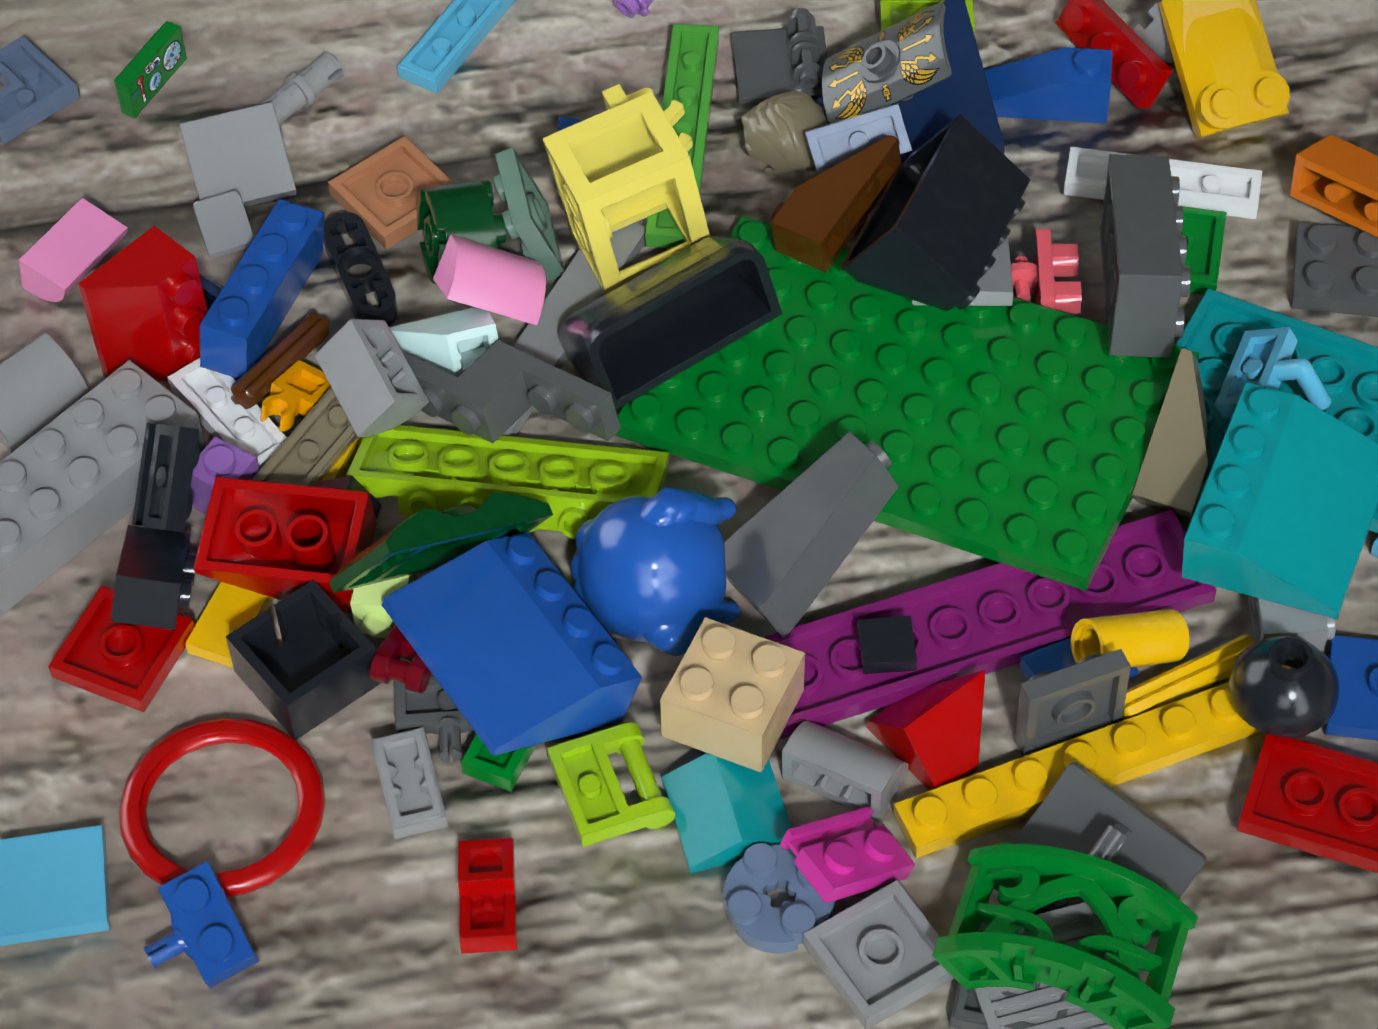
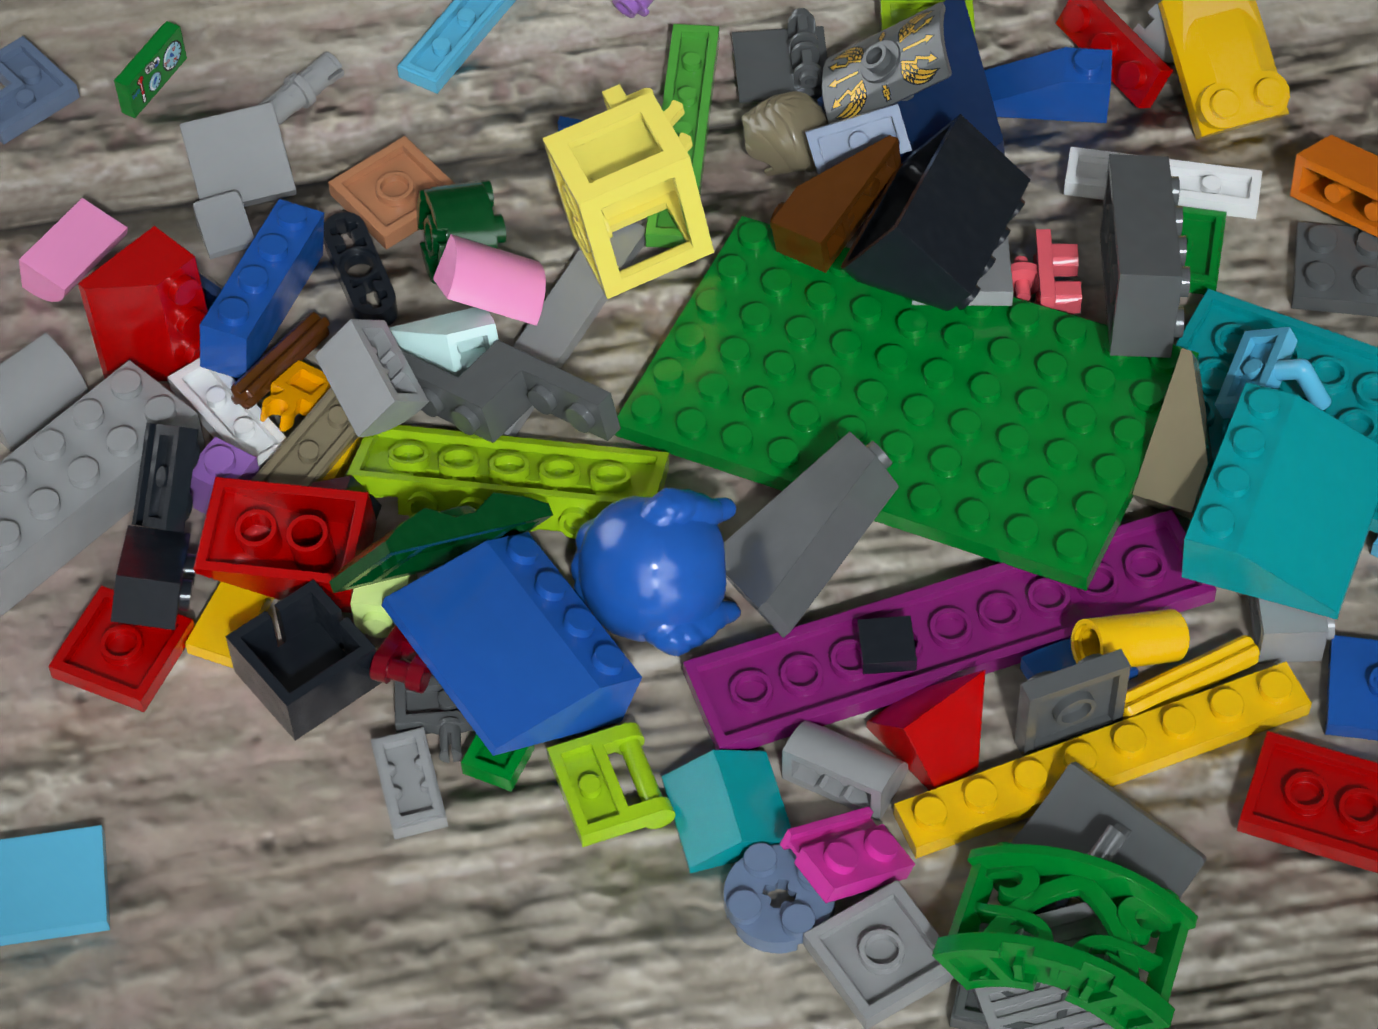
(203, 927): blue plate -> none
(214, 732): red wedge -> none
(487, 895): red slope -> none
(528, 213): sand green plate -> none
(670, 317): black windscreen -> none
(732, 694): tan brick -> none
(1280, 698): black piece -> none

